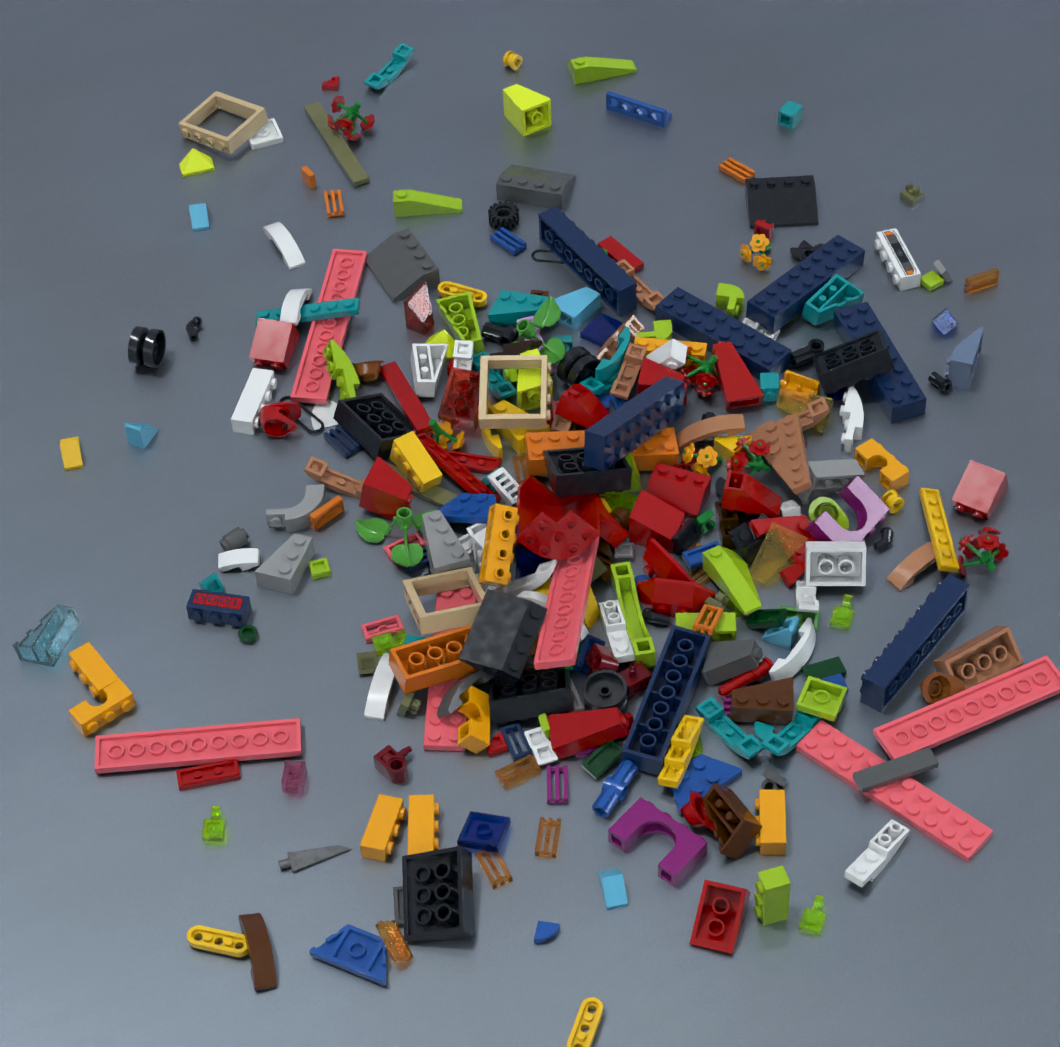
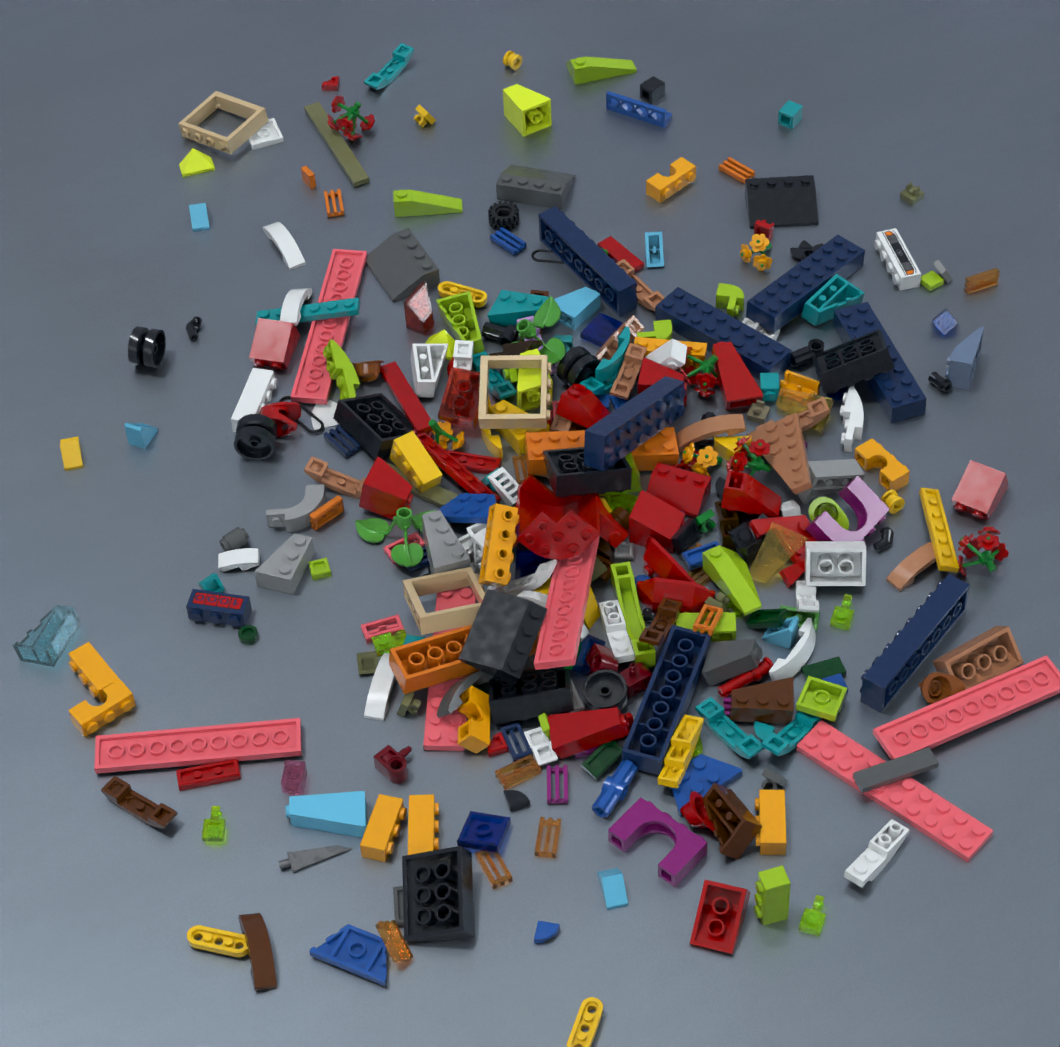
(137, 805): none -> reddish brown slope
(255, 437): none -> black wheel
(331, 812): none -> medium azure slope
(424, 116): none -> yellow tile
(516, 799): none -> black tile
(652, 90): none -> black brick
(654, 249): none -> medium azure slope
(660, 627): none -> reddish brown slope
(662, 187): none -> light orange arch
(758, 412): none -> dark tan tile

